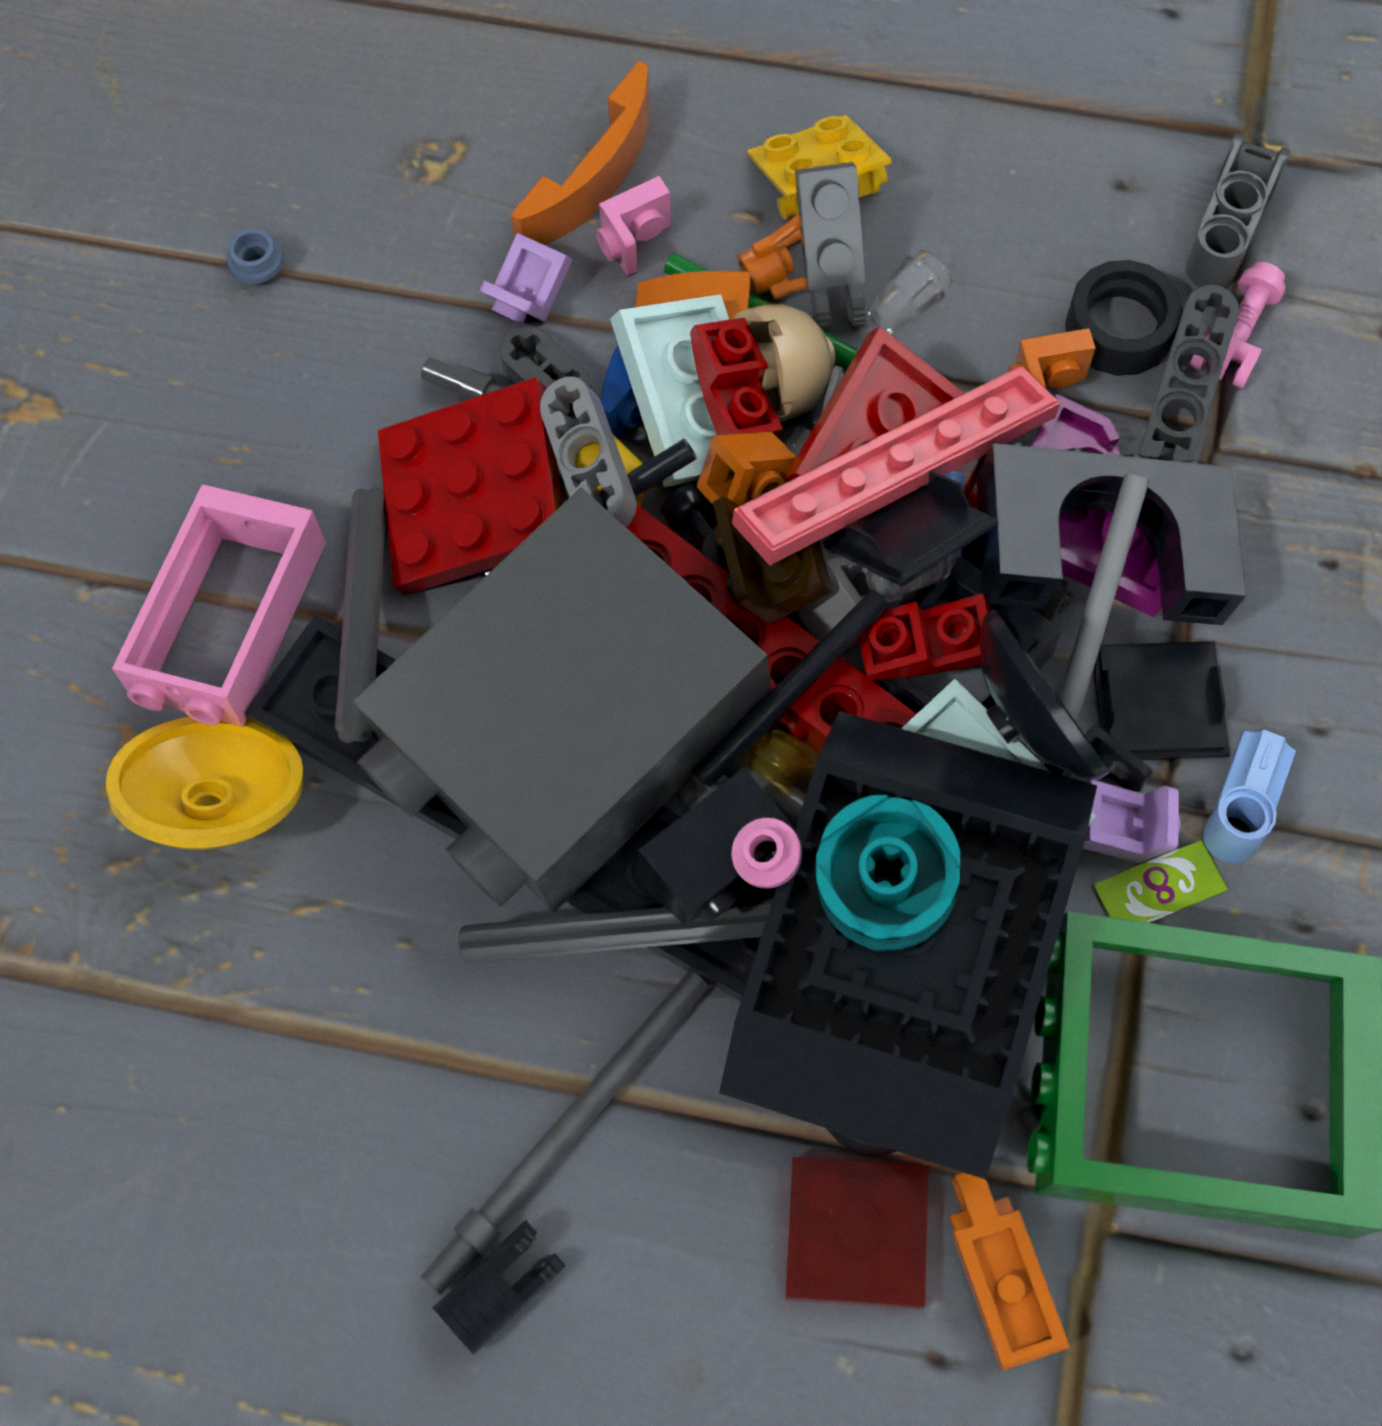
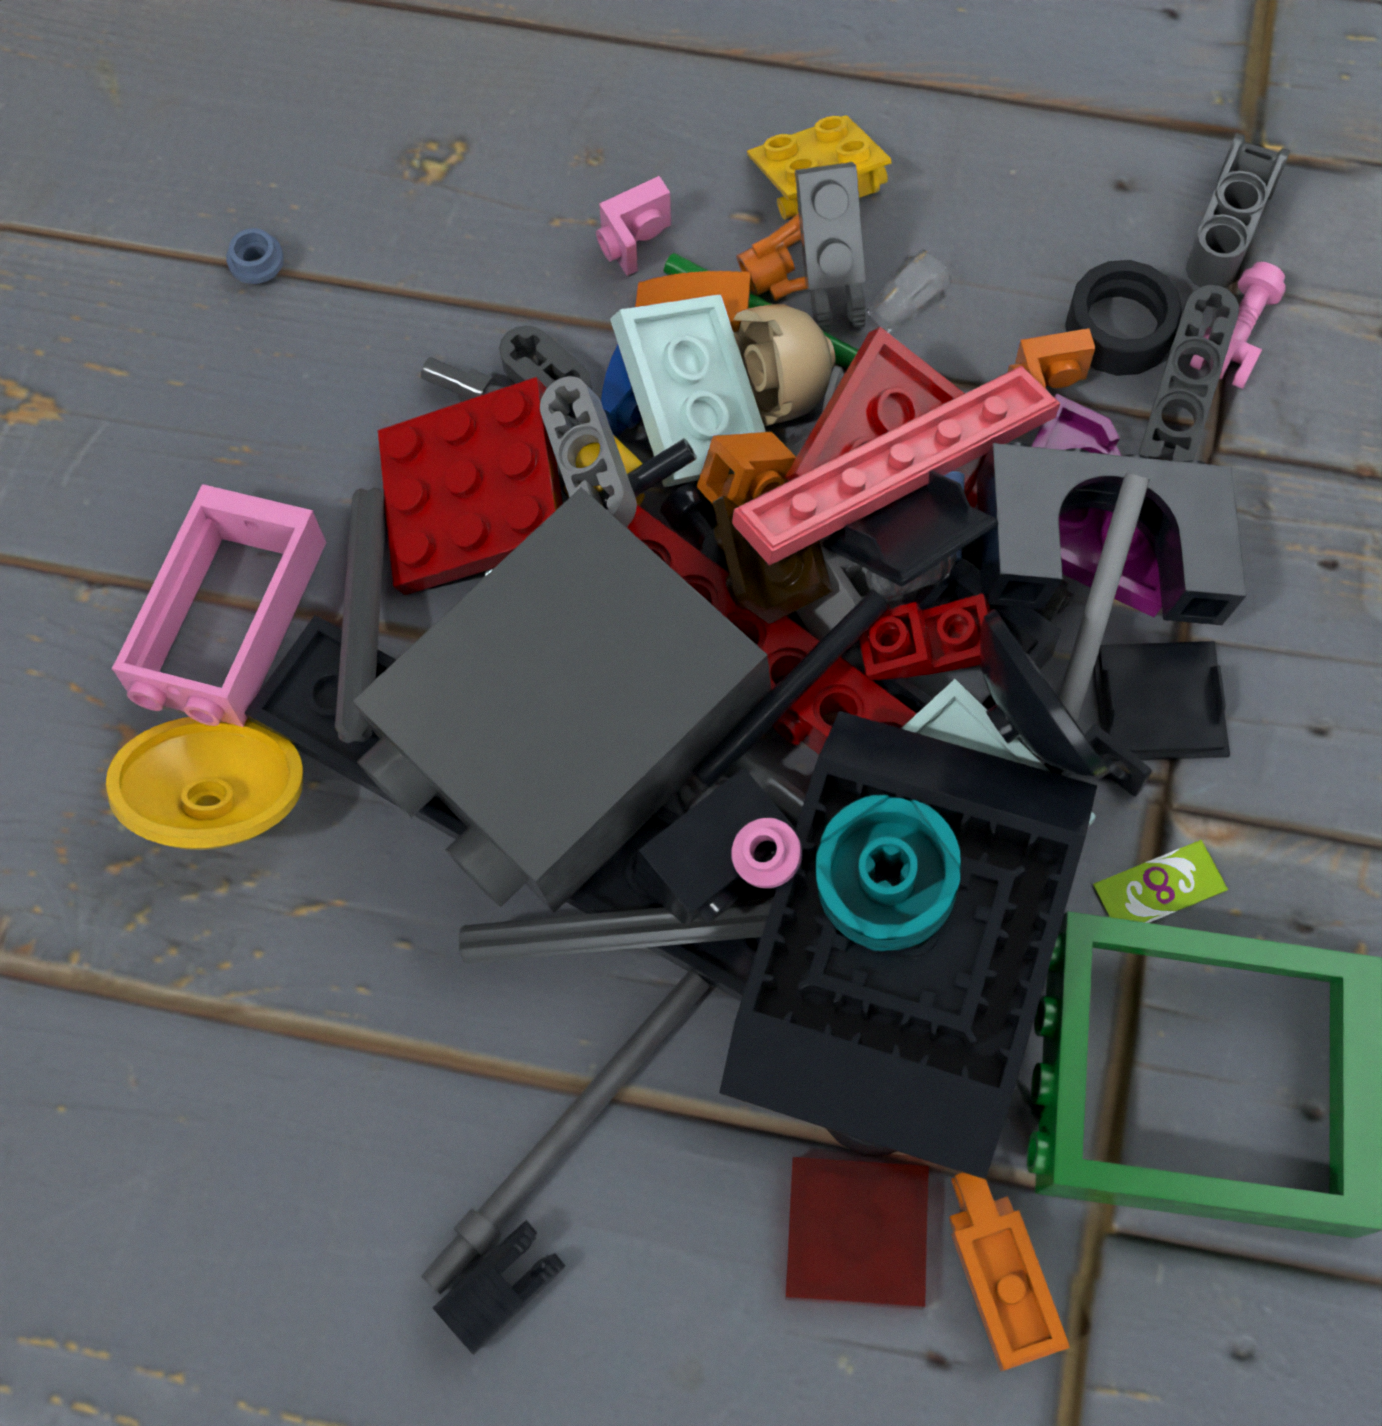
(528, 280): lavender bracket -> none
(554, 209): orange slope -> none
(729, 377): red slope -> none
(780, 758): clear yellow plate -> none
(1133, 823): lavender bracket -> none
(1249, 794): light blue piece -> none

